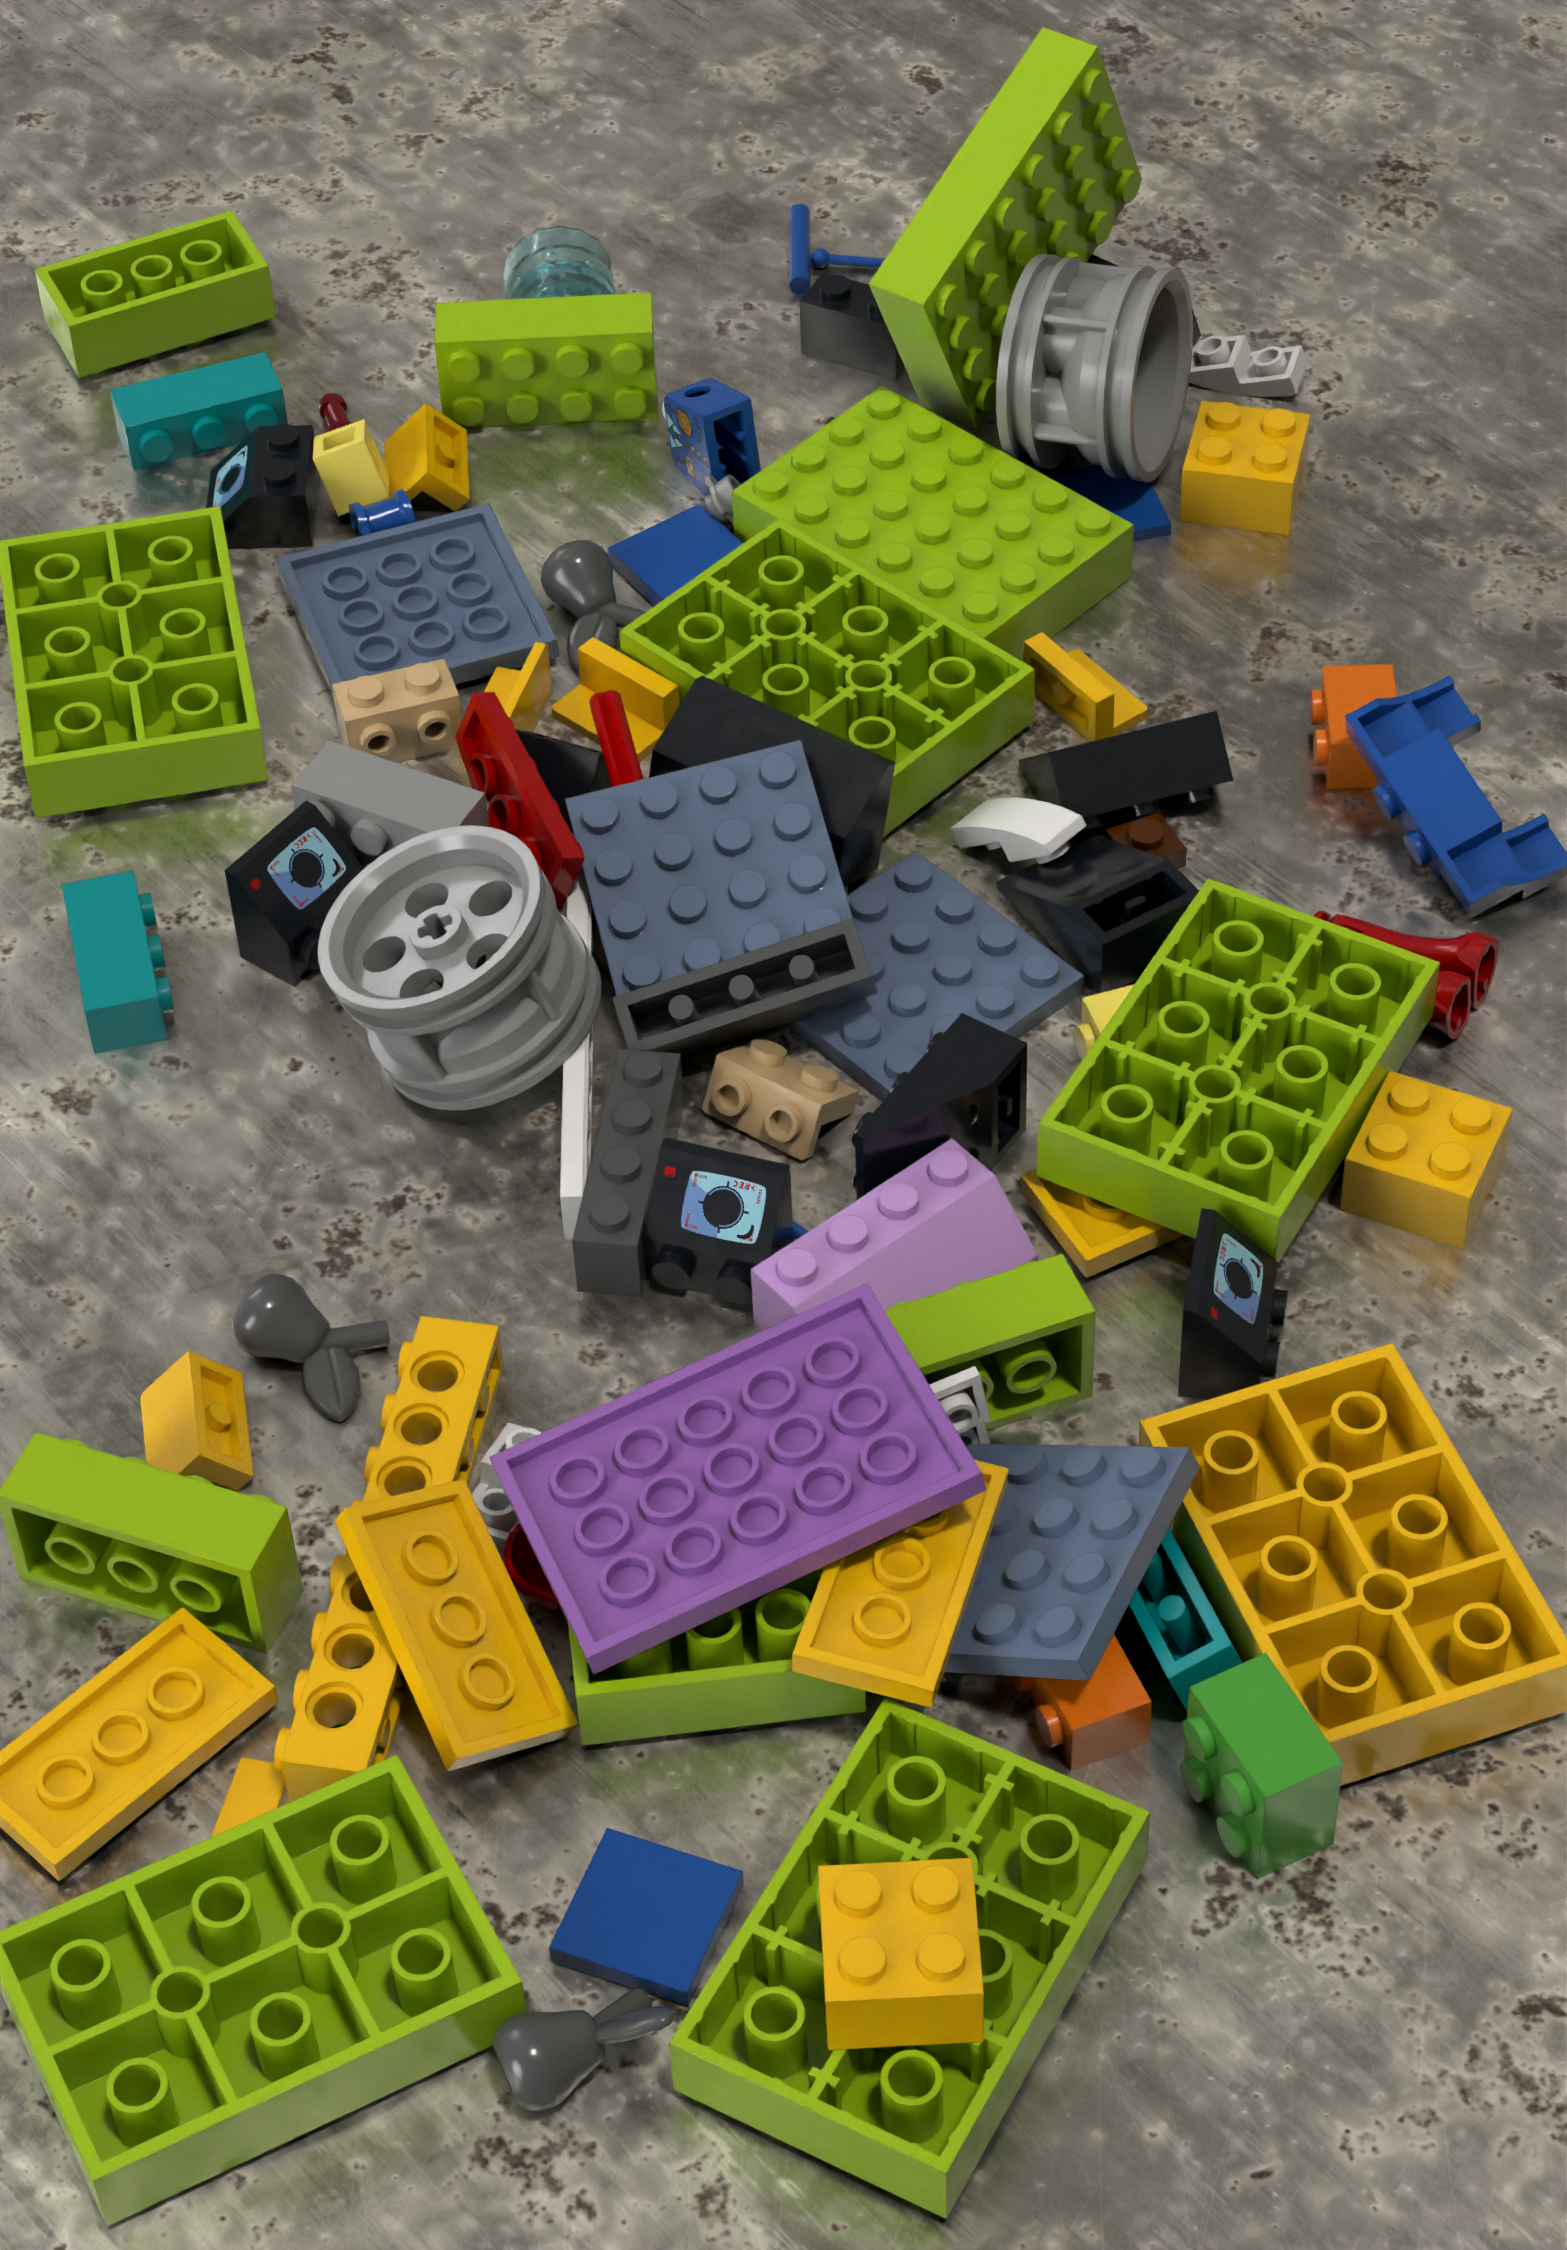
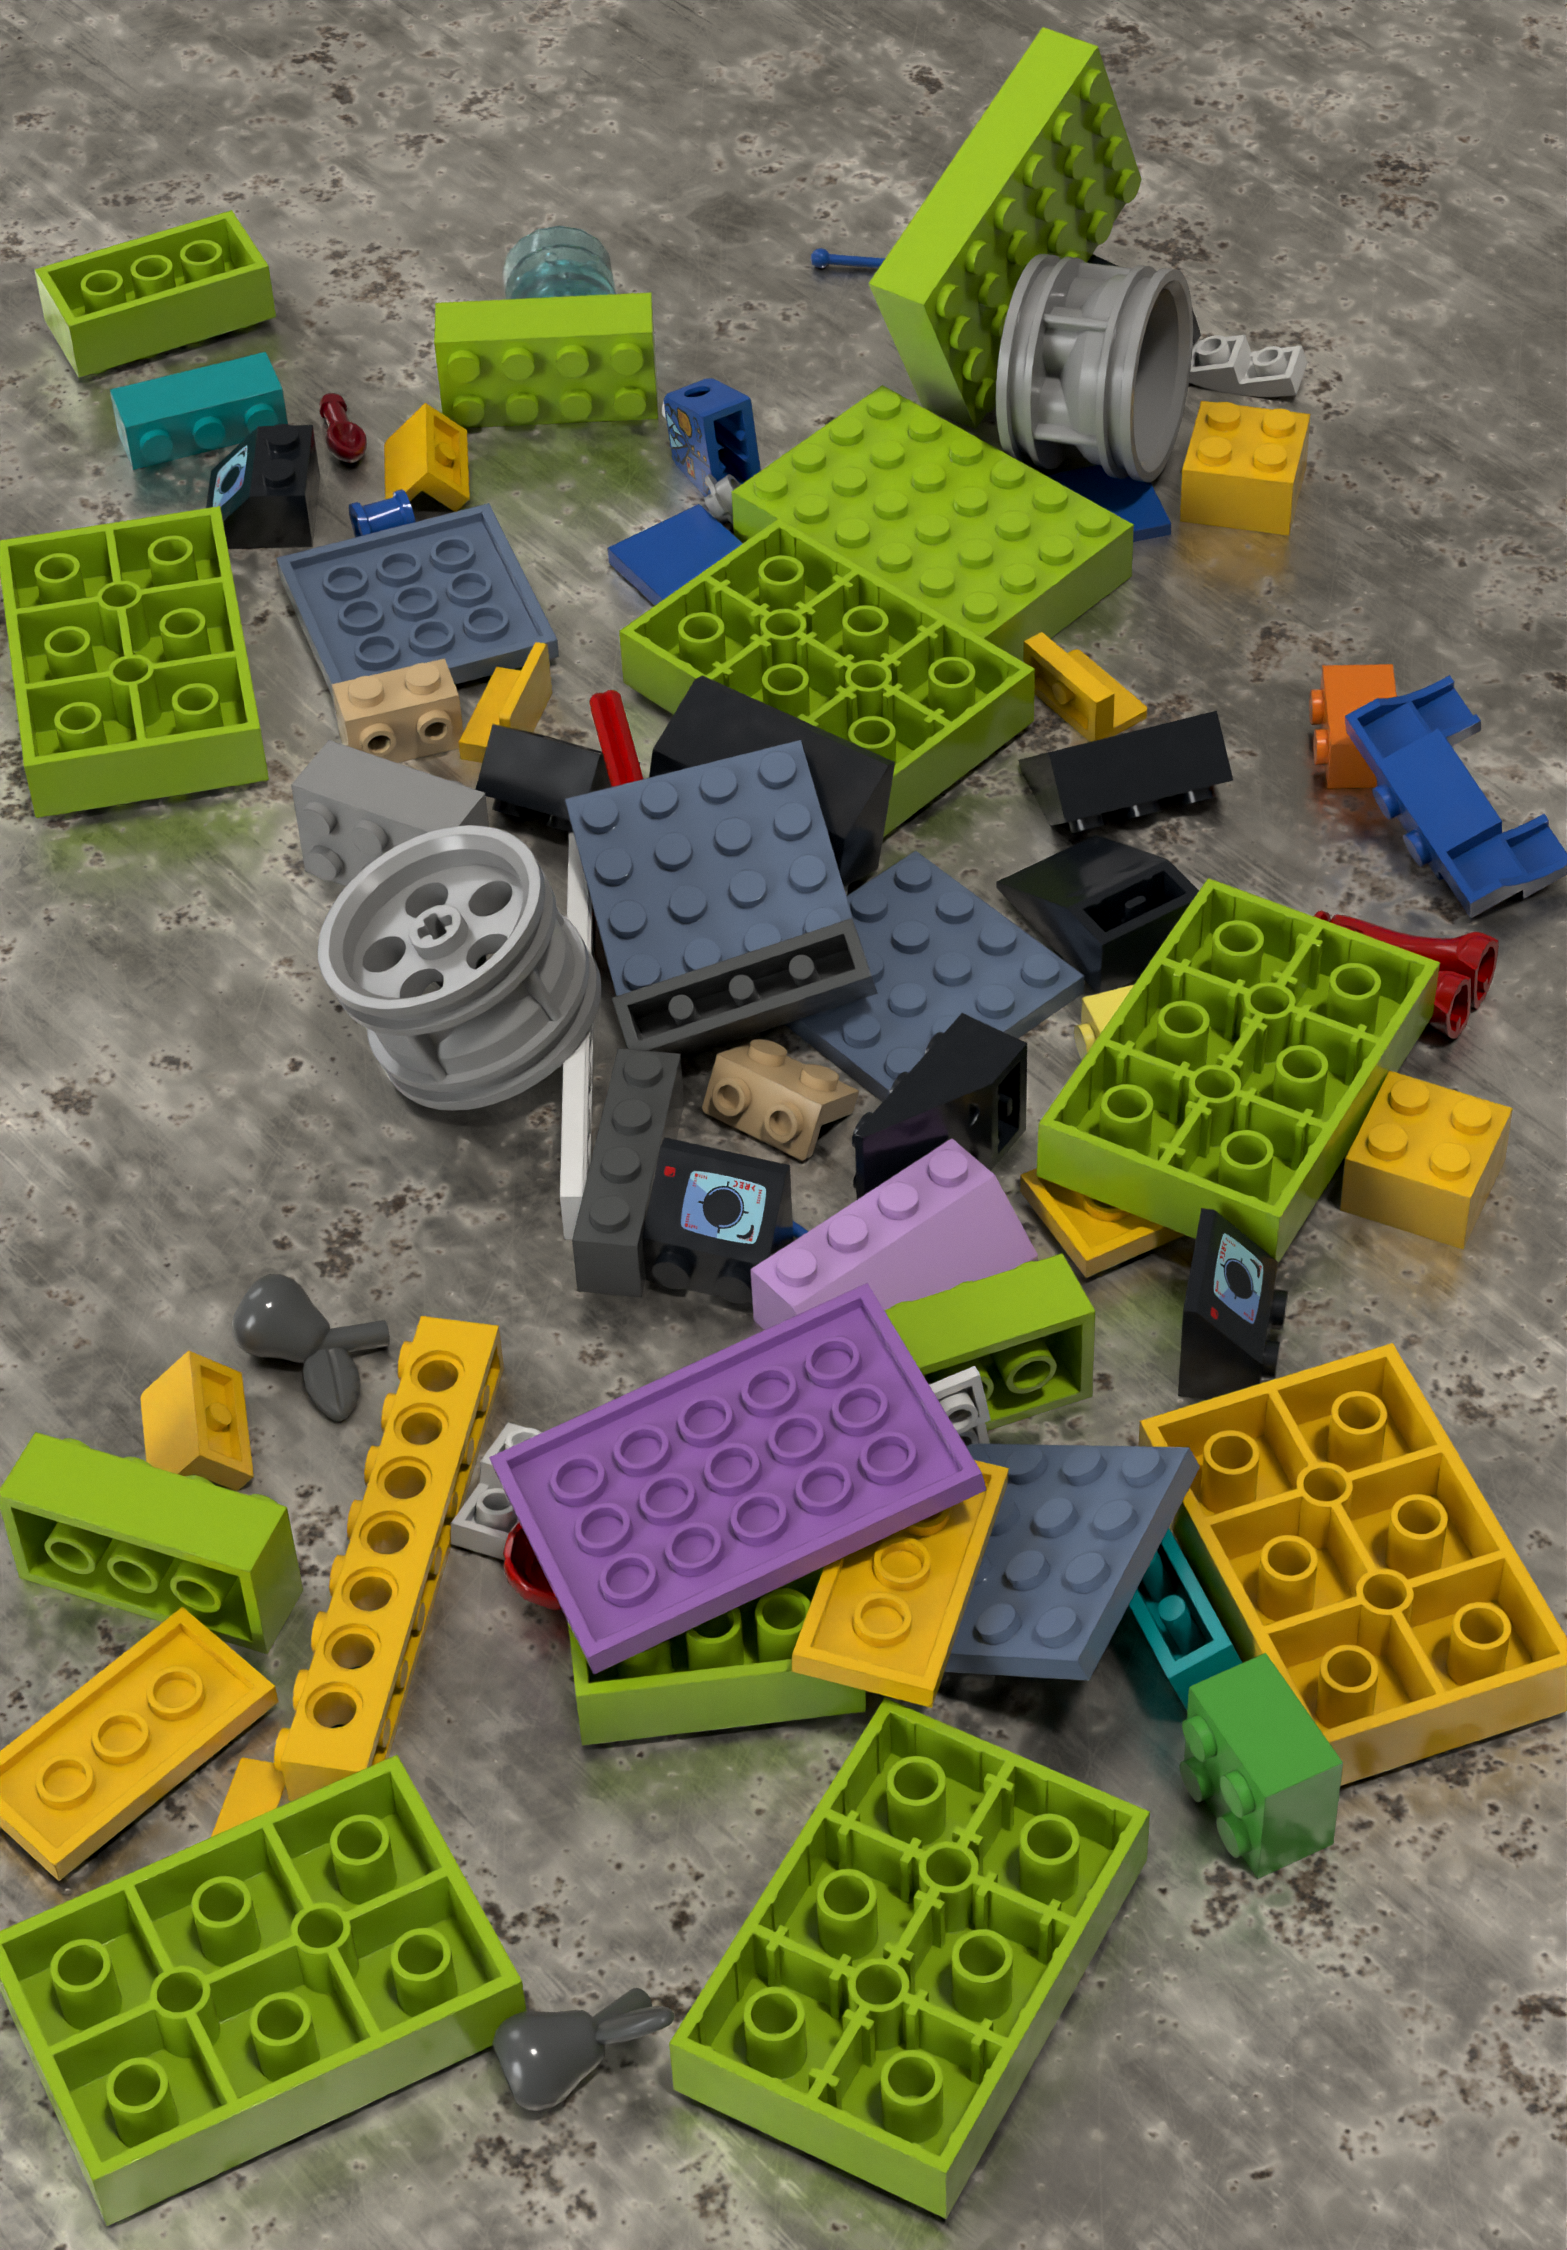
(118, 961): teal brick -> none
(286, 890): black slope -> none
(351, 466): light yellow brick -> none
(455, 1624): yellow plate -> none
(516, 791): red wing -> none
(582, 582): dark grey piece -> none
(646, 695): yellow panel -> none
(647, 1916): blue tile -> none
(799, 248): blue piece -> none
(847, 327): black slope -> none
(901, 1954): yellow brick -> none
(1021, 827): white slope -> none
(1094, 1715): orange brick -> none
(1152, 836): reddish brown plate -> none

